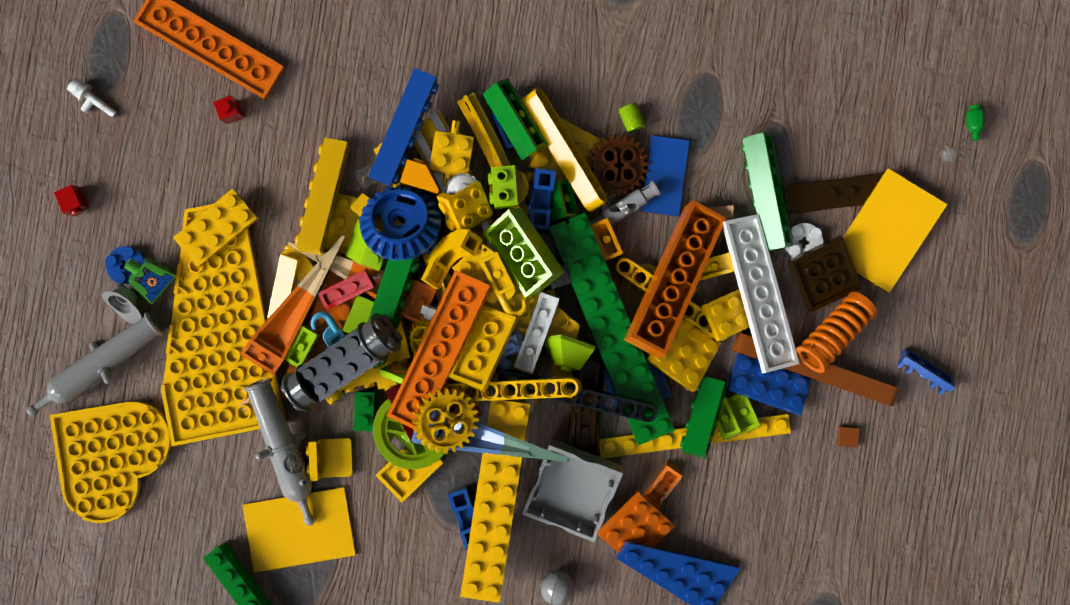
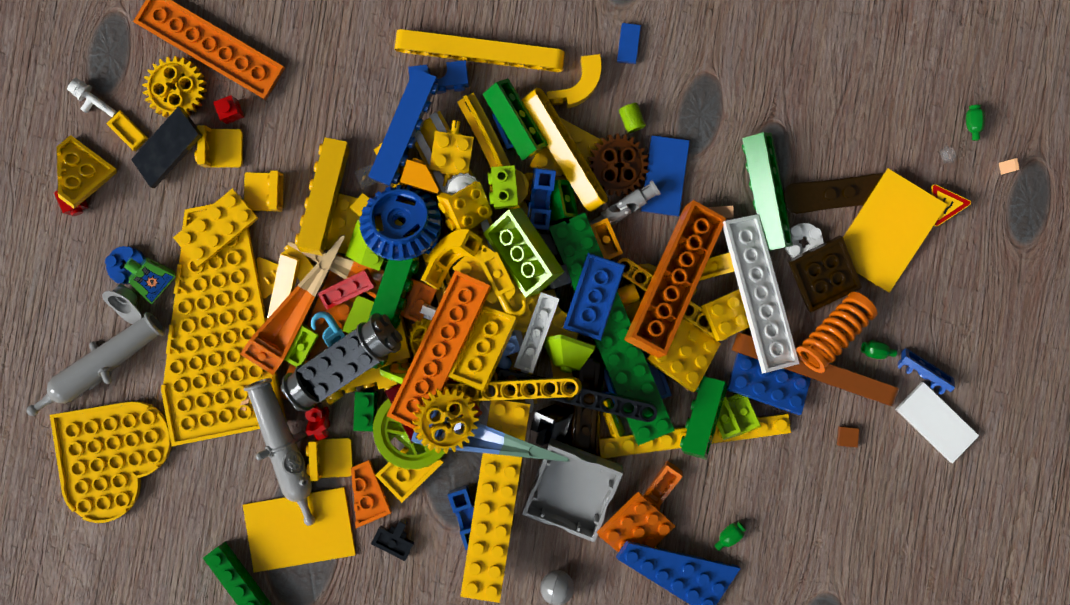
(79, 171): none -> yellow plate
(127, 131): none -> yellow tile
(160, 78): none -> yellow gear
(166, 147): none -> black tile
(219, 148): none -> yellow bracket
(264, 191): none -> yellow bracket
(267, 274): none -> yellow piece
(318, 422): none -> red hips
(369, 496): none -> orange wing
(393, 540): none -> black hinge
(455, 77): none -> blue arch
(479, 50): none -> yellow beam
(551, 423): none -> black panel
(584, 88): none -> yellow arch
(594, 296): none -> blue tile
(613, 421): none -> yellow slope
(628, 43): none -> blue tile
(630, 300): none -> yellow plate
(730, 535): none -> green plant
(877, 350): none -> green plant
(937, 422): none -> white tile
(955, 203): none -> piece
(1009, 166): none -> light nougat piece

